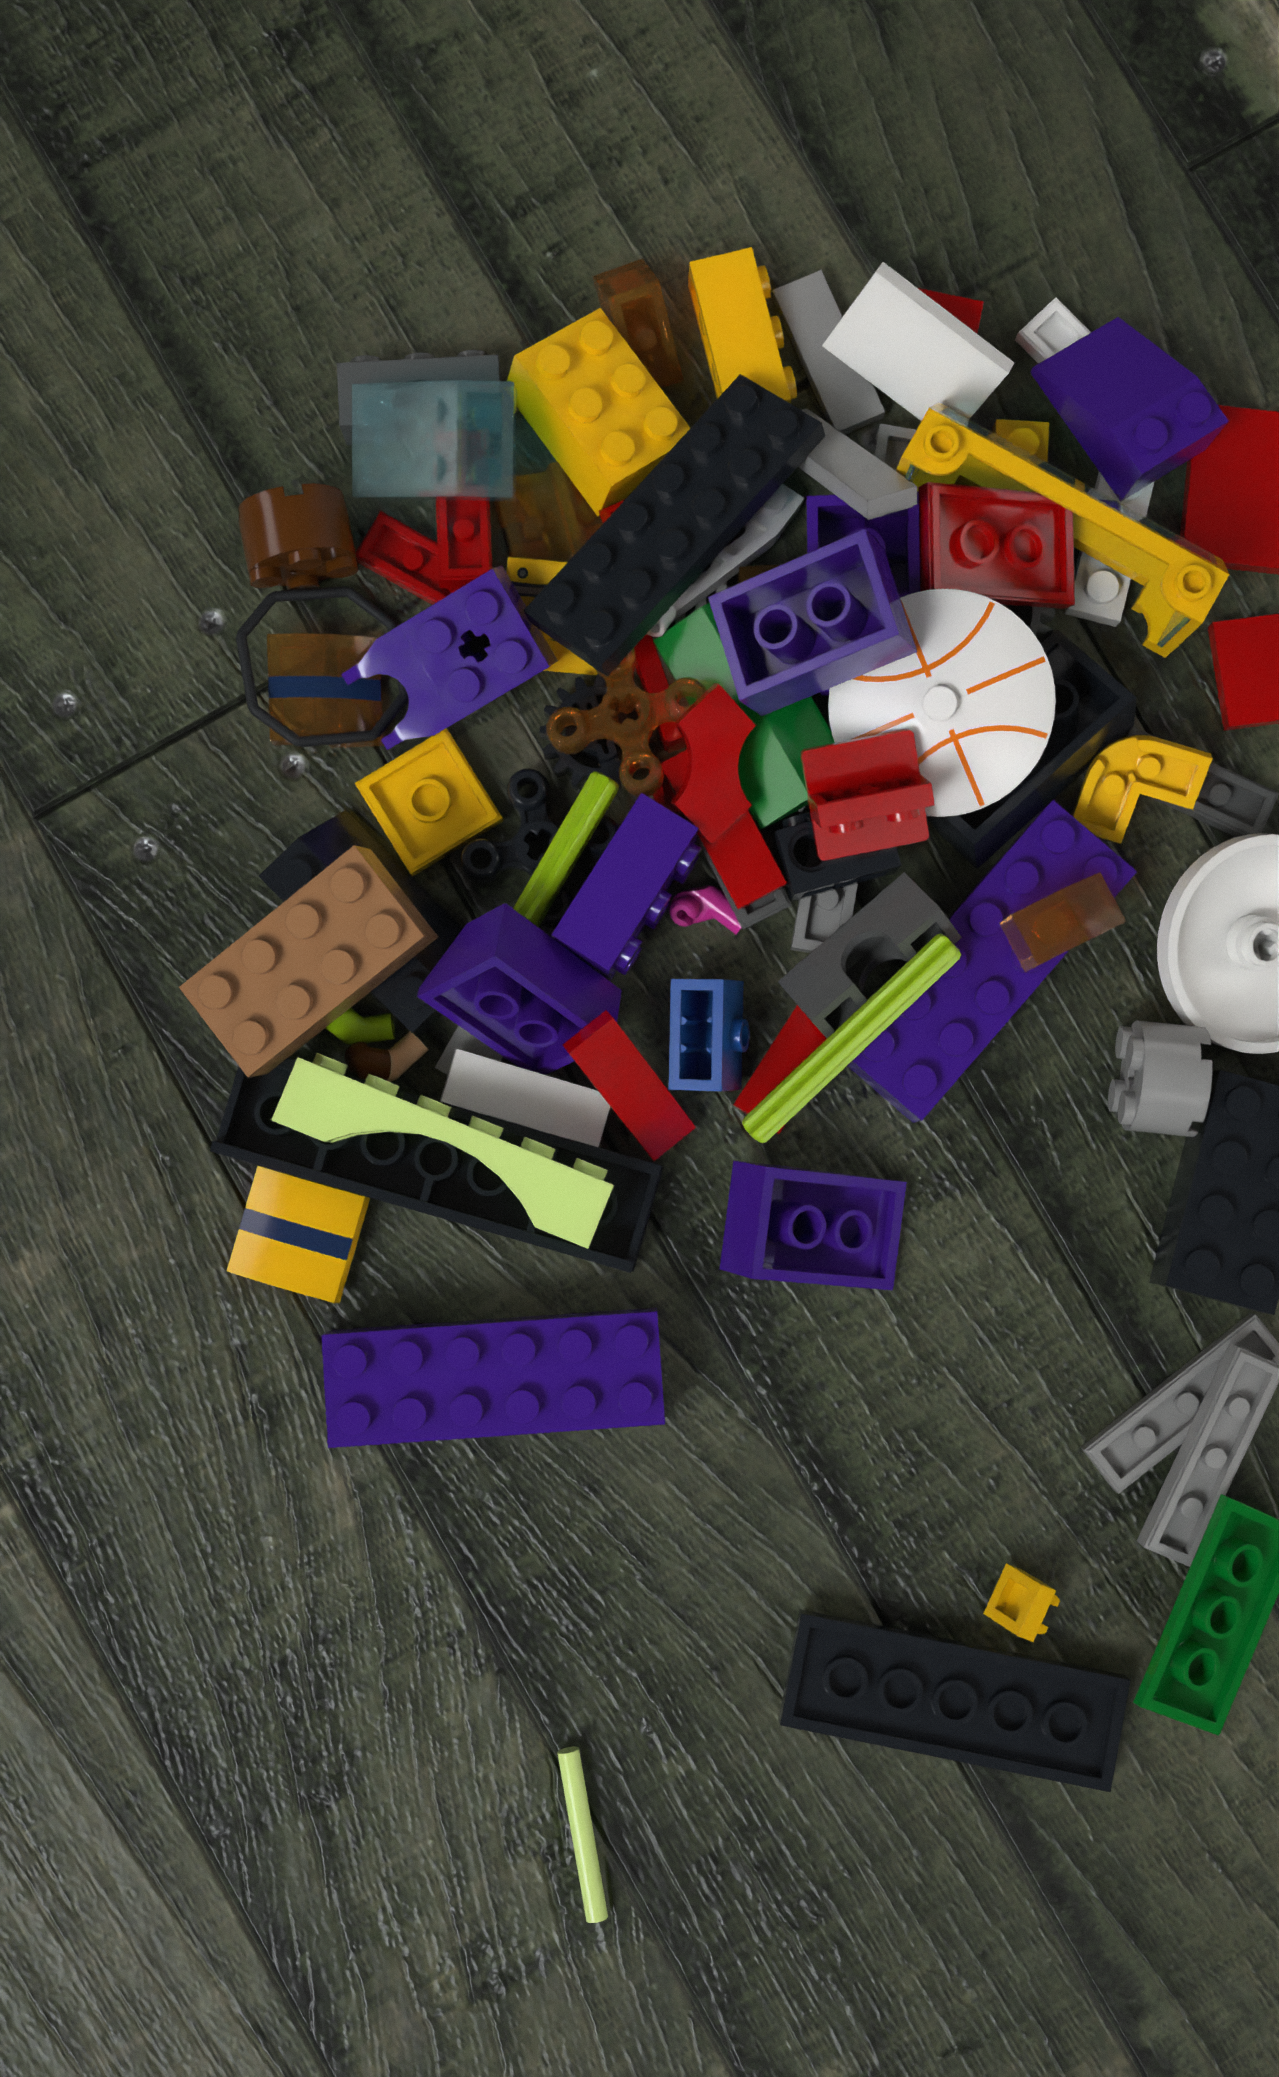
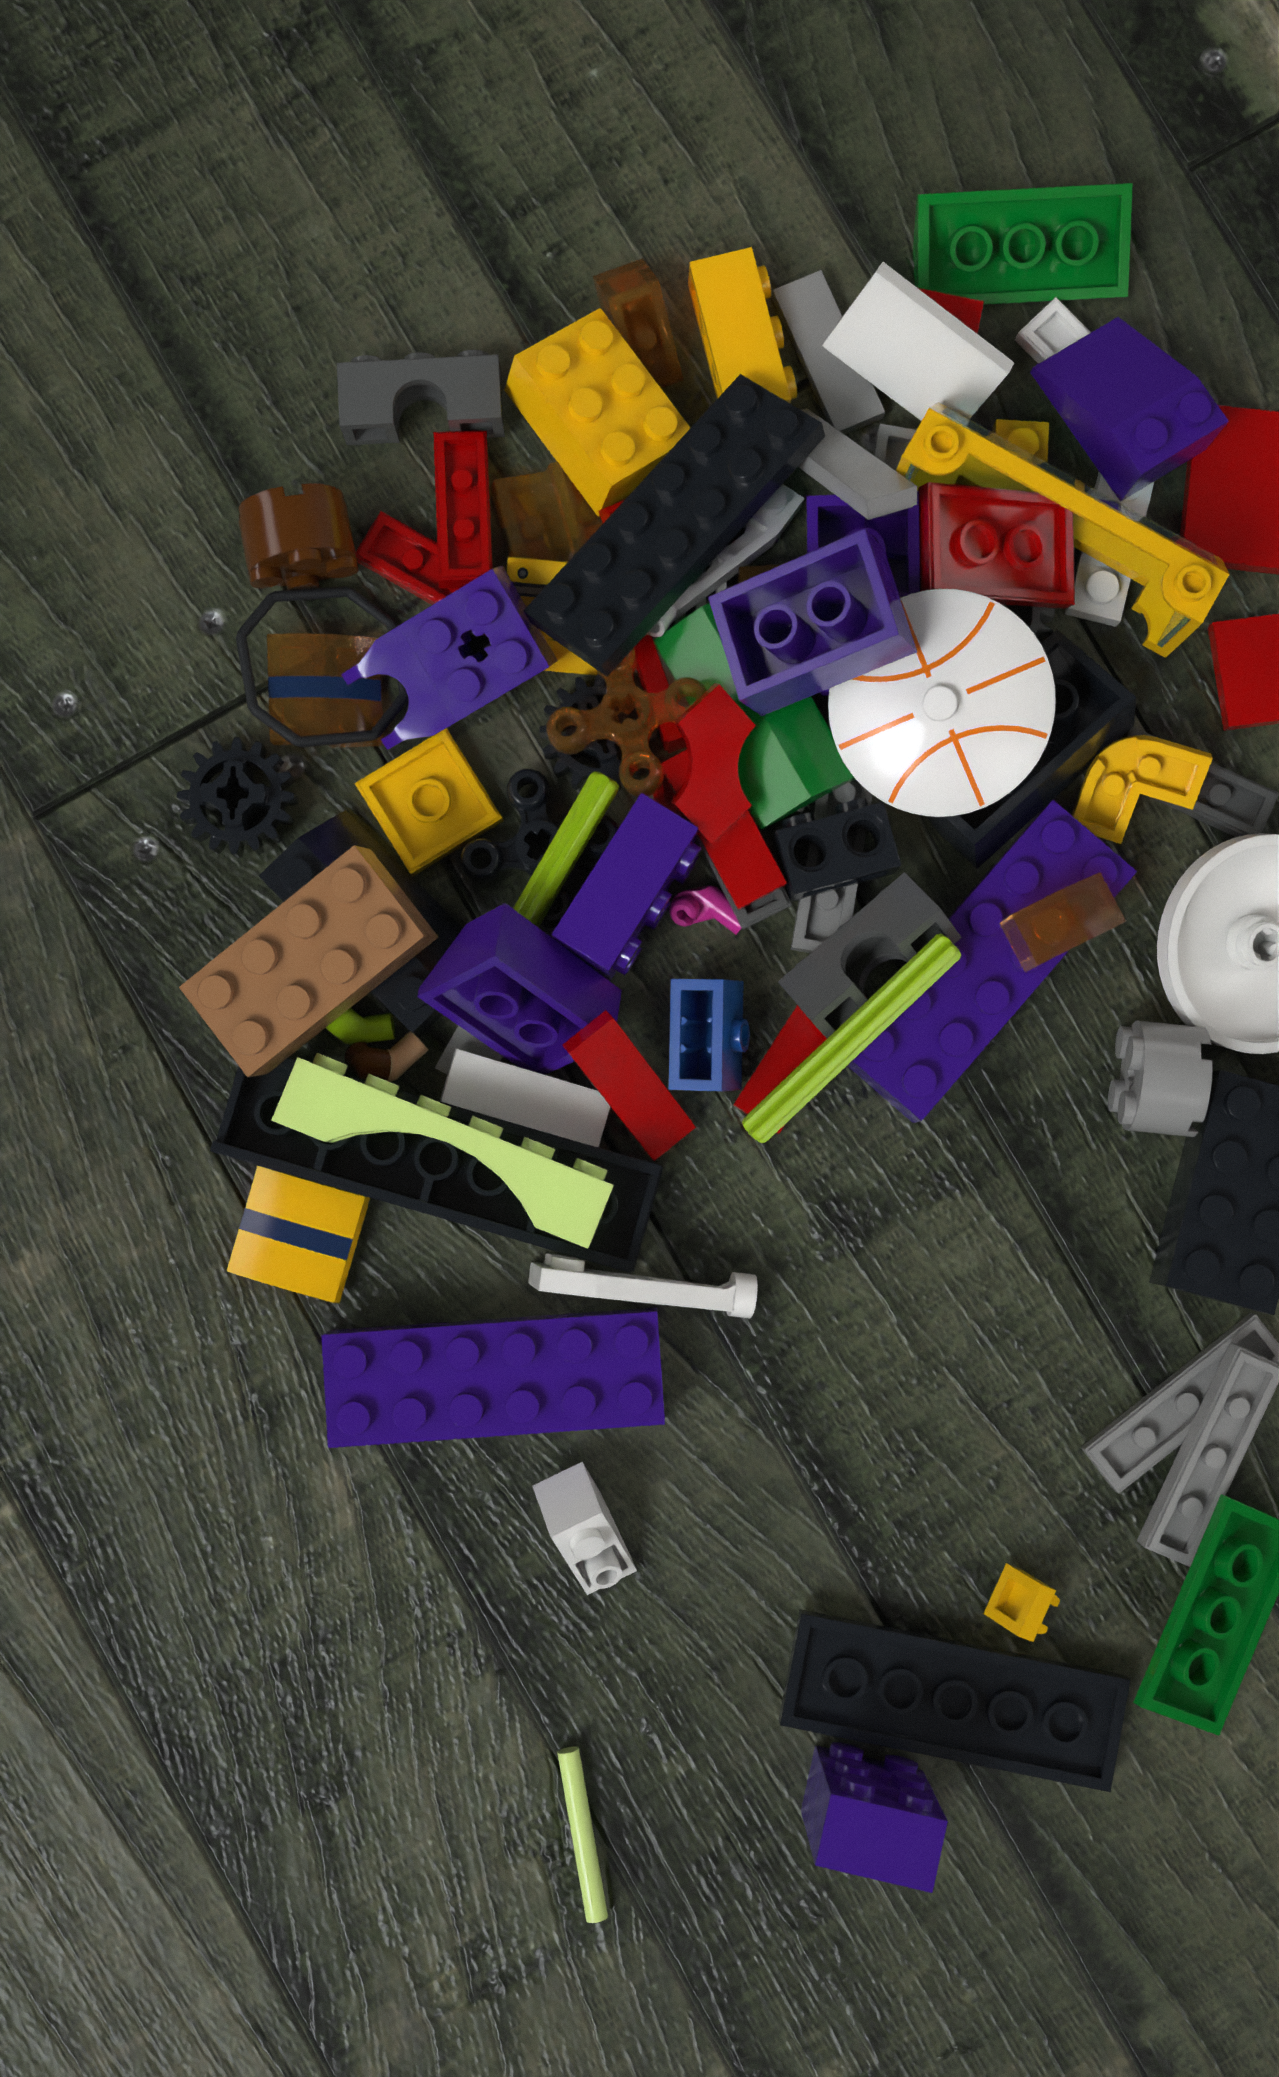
(215, 797): none -> black gear
(434, 440): clear light blue slope -> none
(568, 1276): none -> white plate
(583, 1528): none -> white slope
(812, 1226): dark purple slope -> none
(866, 794): red bracket -> none
(873, 1817): none -> dark purple brick
(1025, 243): none -> green slope

